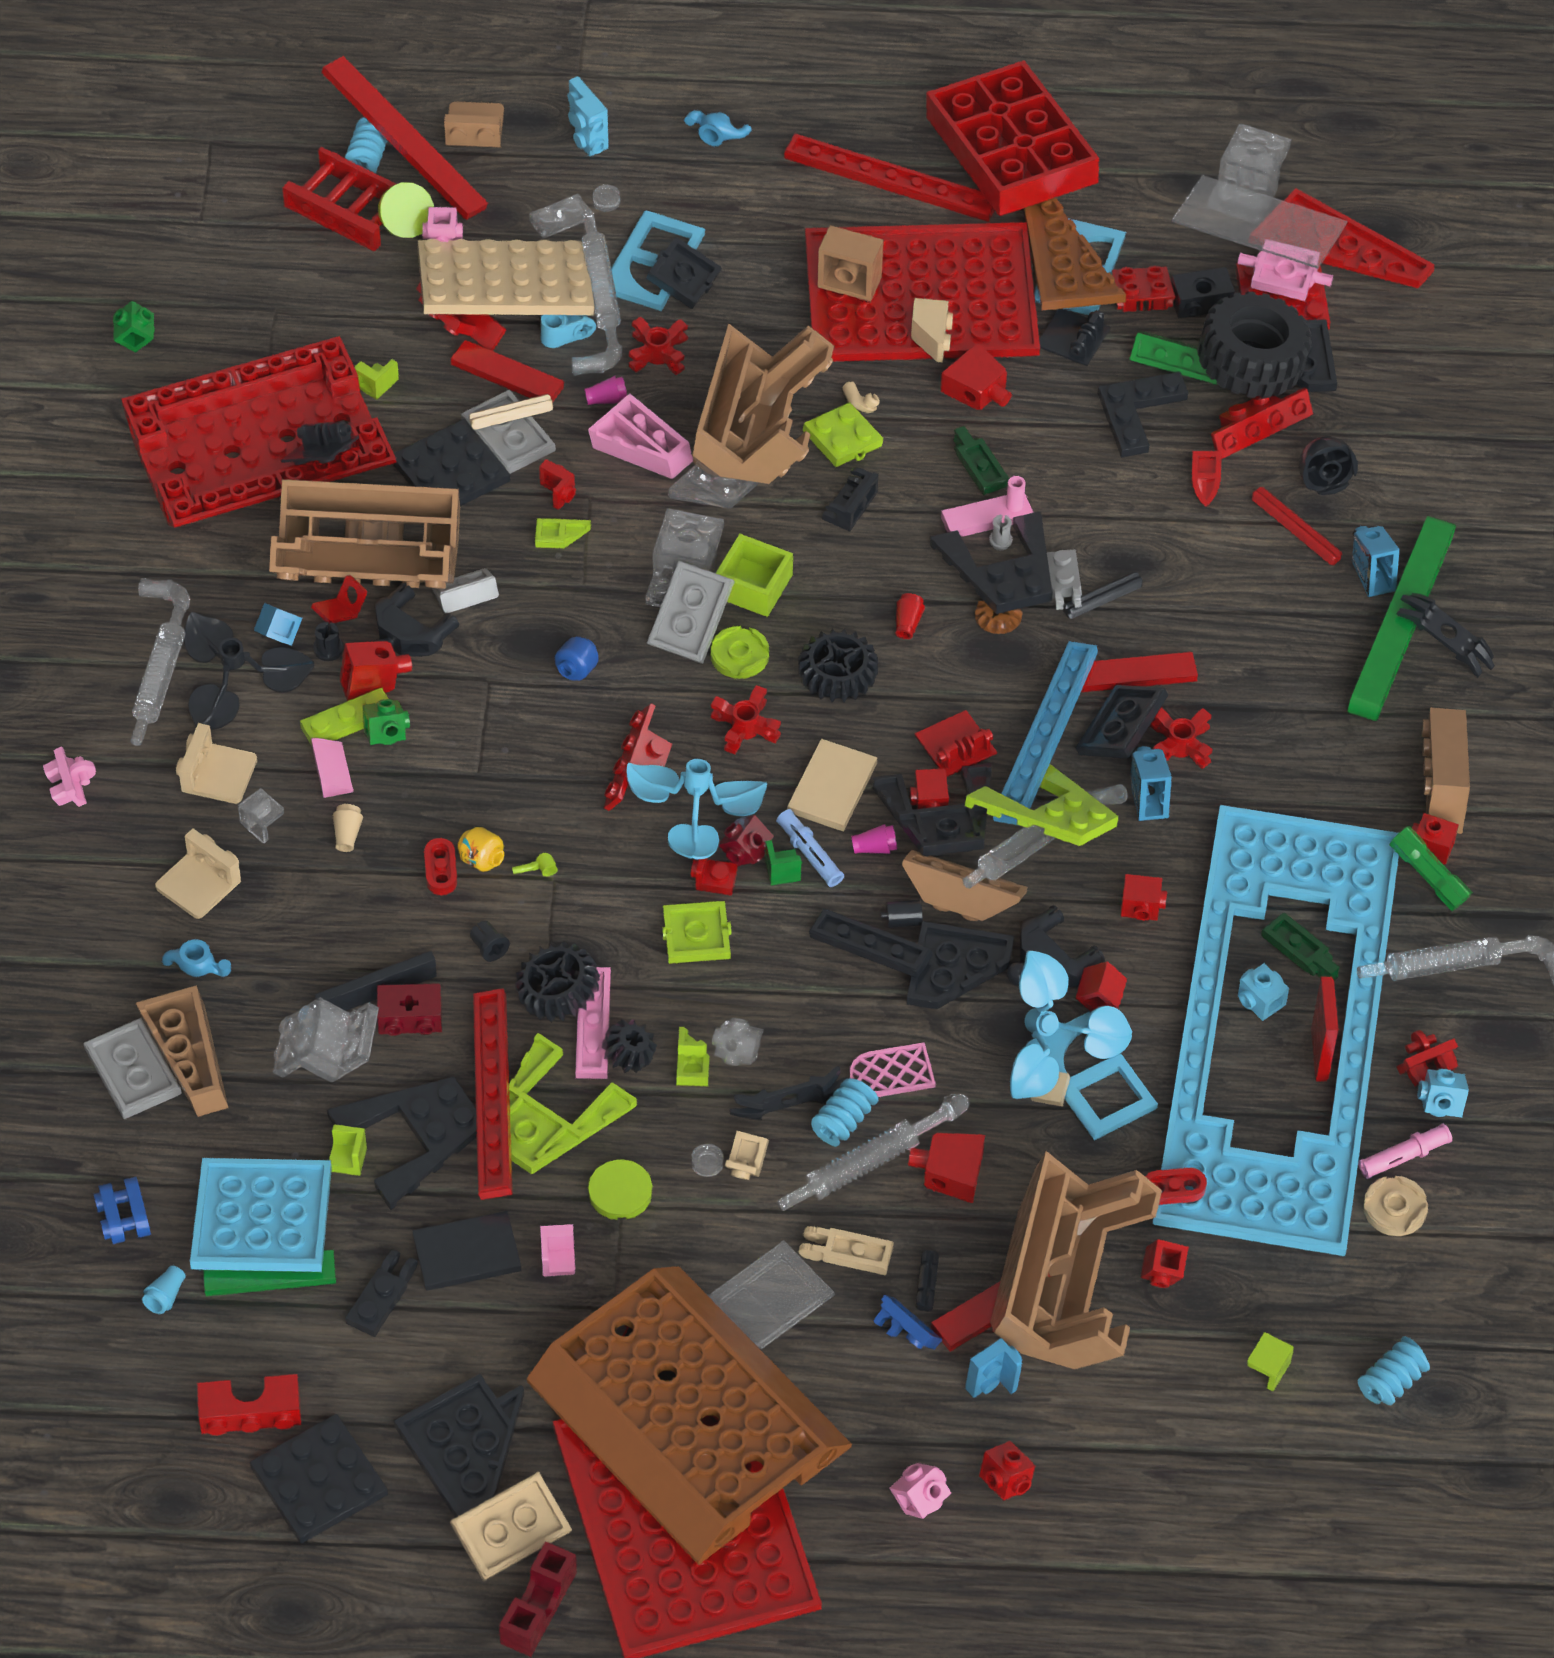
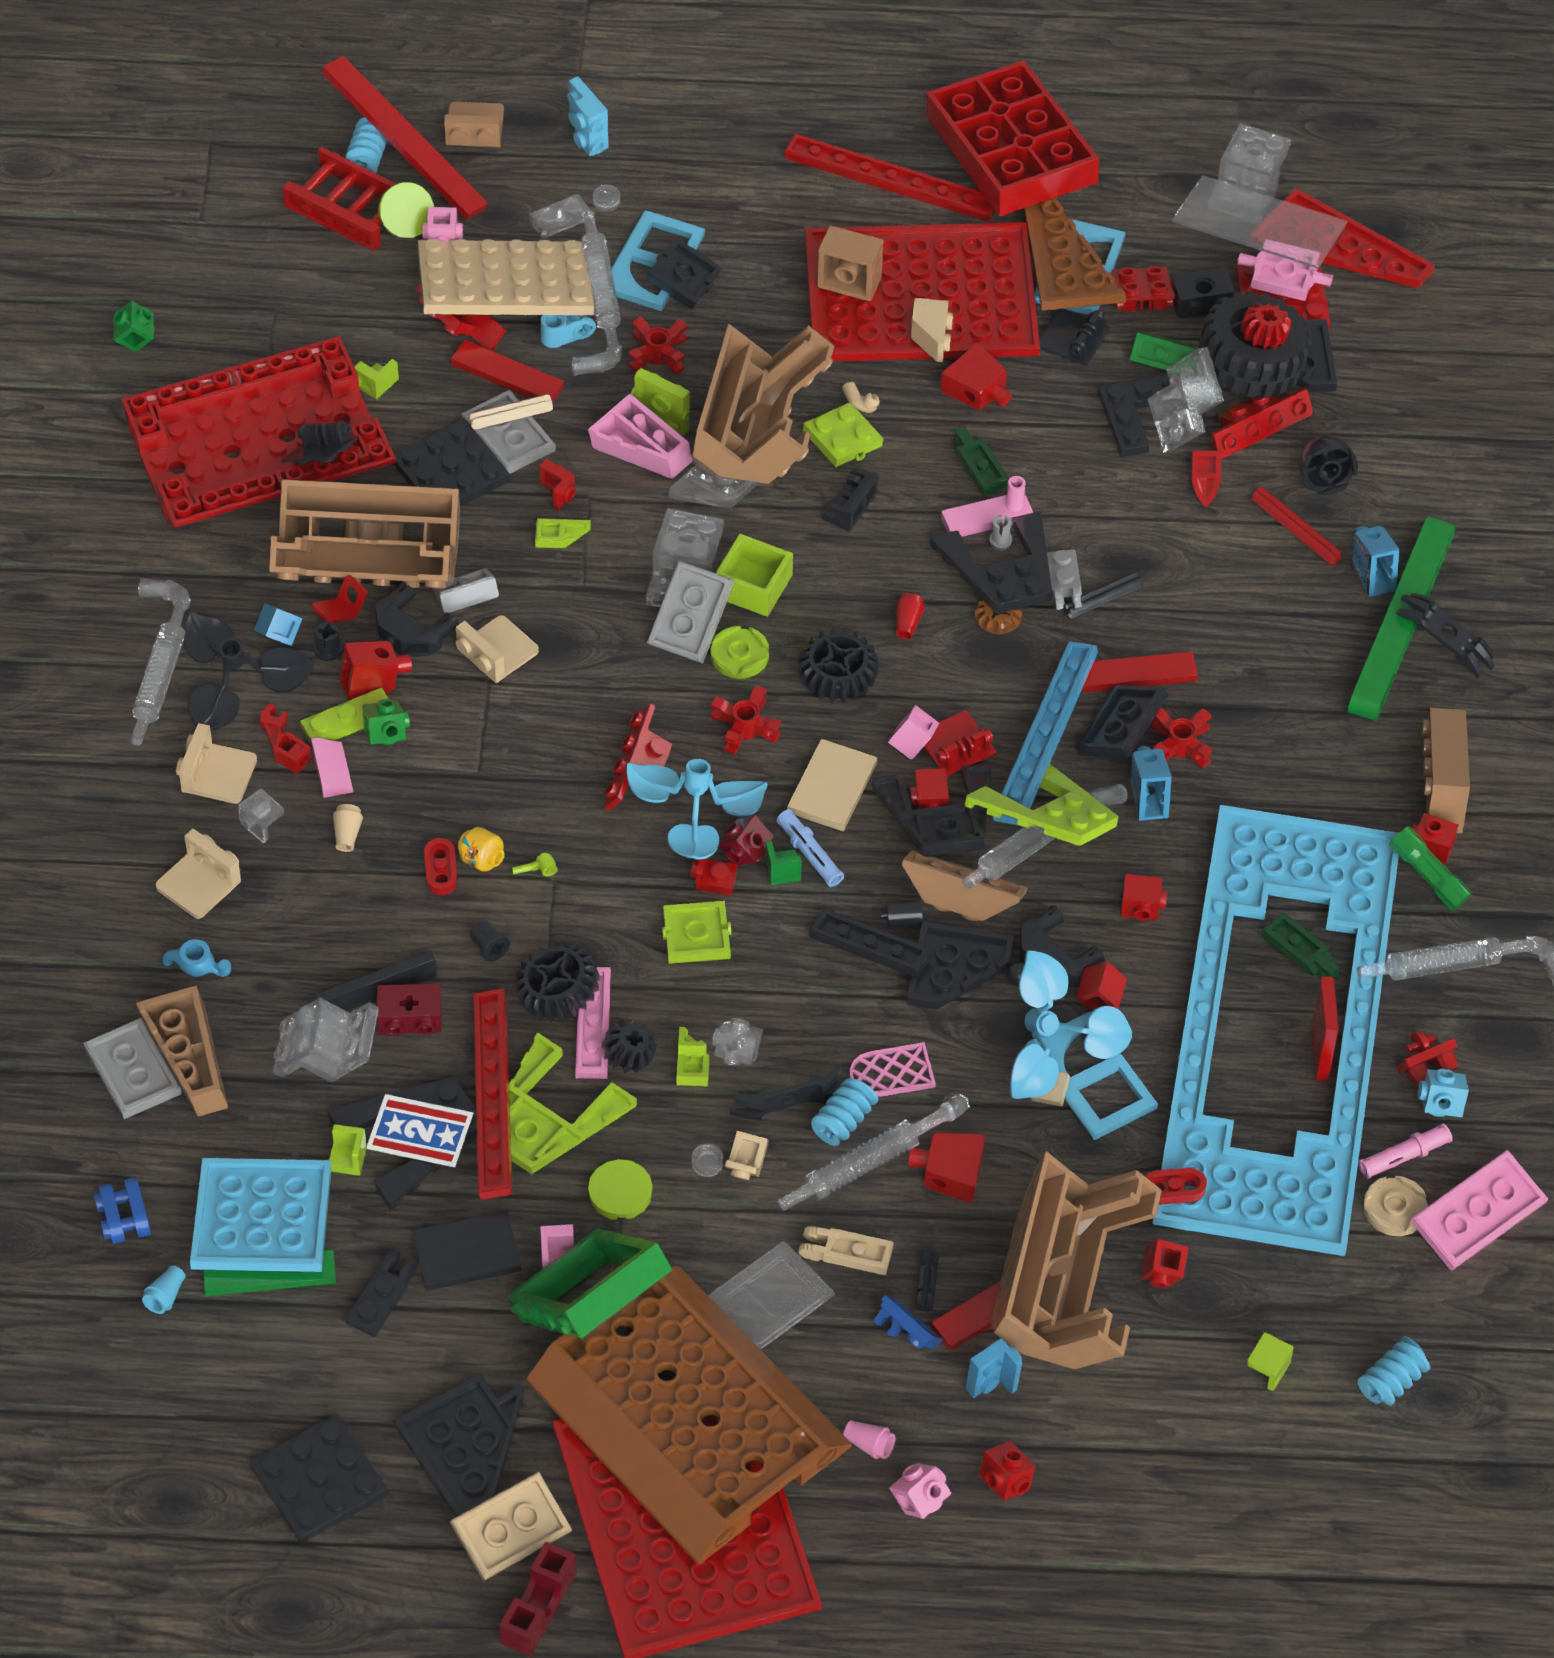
(73, 775): bright pink hips -> none
(275, 1408): red arch -> none
(299, 752): none -> red piece
(419, 1130): none -> sticker
(495, 647): none -> tan bracket
(576, 658): blue head -> none
(607, 391): dark pink cone -> none
(640, 1267): none -> green window
(664, 399): none -> lime plate
(715, 127): dark azure piece -> none
(872, 1439): none -> bright pink cone
(877, 840): dark pink cone -> none
(913, 732): none -> bright pink panel
(1180, 405): none -> clear bracket
(1263, 991): medium azure brick -> none
(1266, 325): none -> red gear
(1479, 1210): none -> bright pink tile

